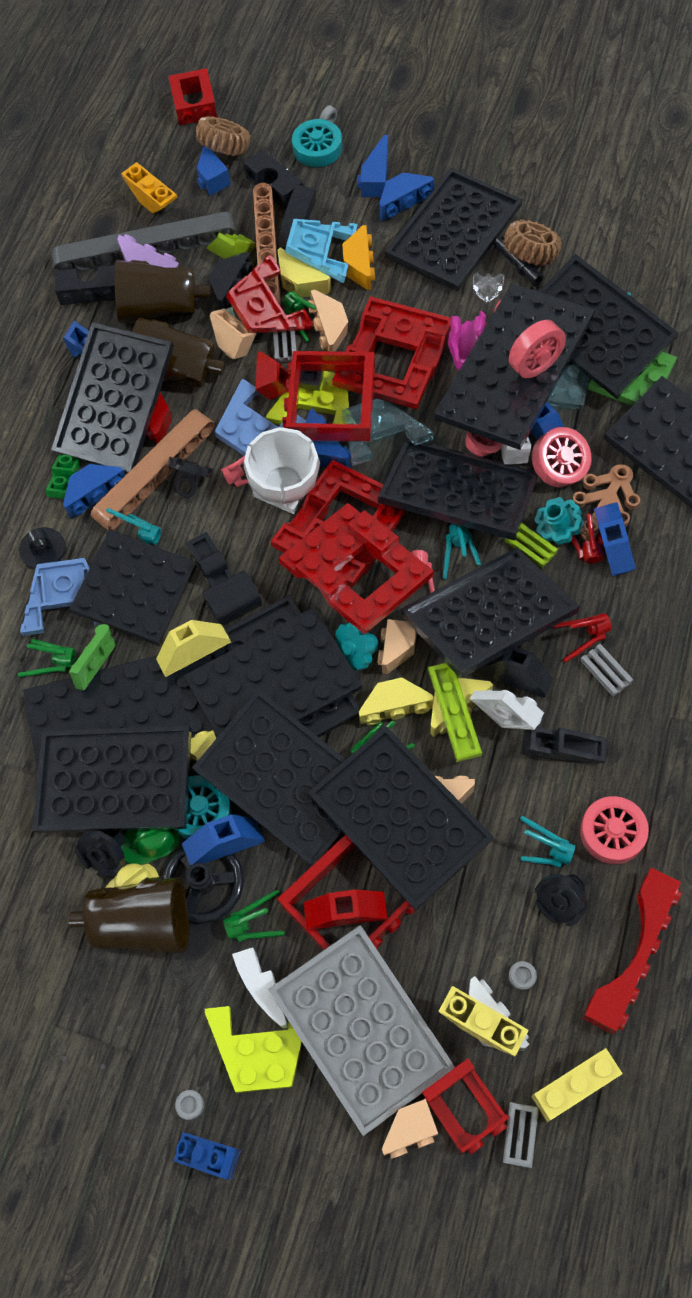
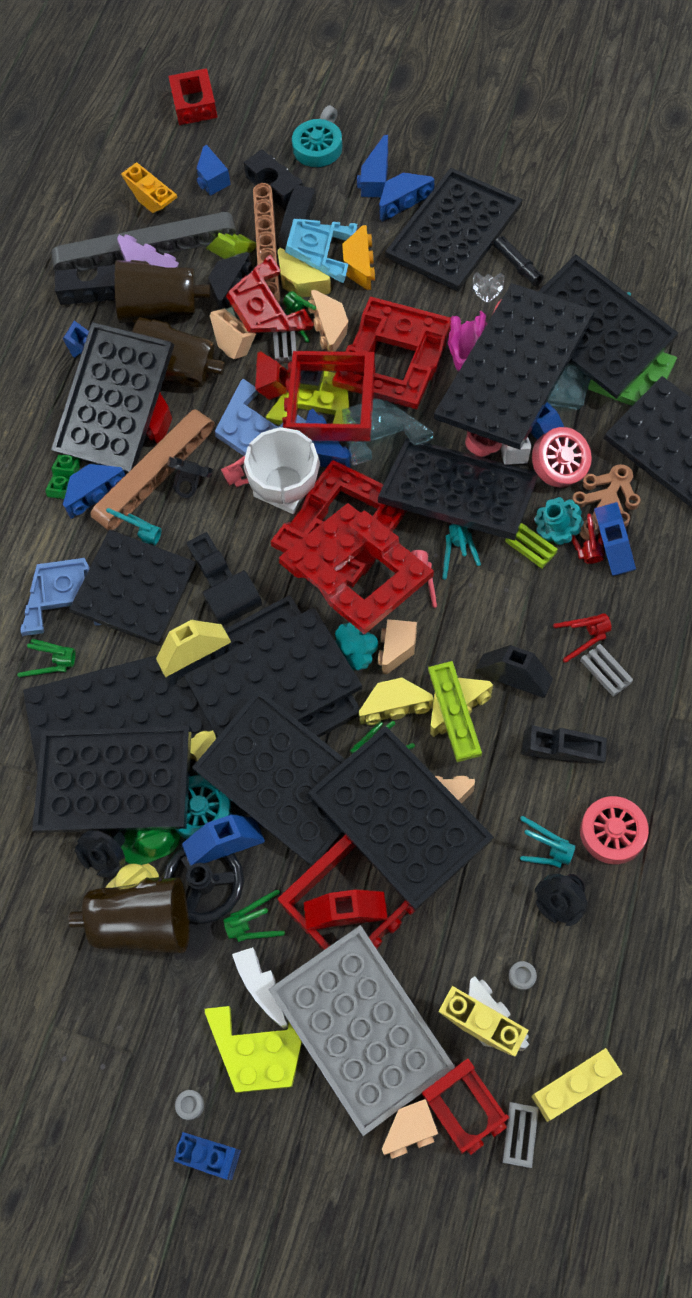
(42, 547): black tile -> none
(92, 657): bright green plate -> none
(222, 136): medium nougat gear -> none
(489, 612): black plate -> none
(508, 710): white plate -> none
(532, 242): medium nougat gear -> none
(537, 348): coral wheel -> none
(610, 1002): red arch -> none

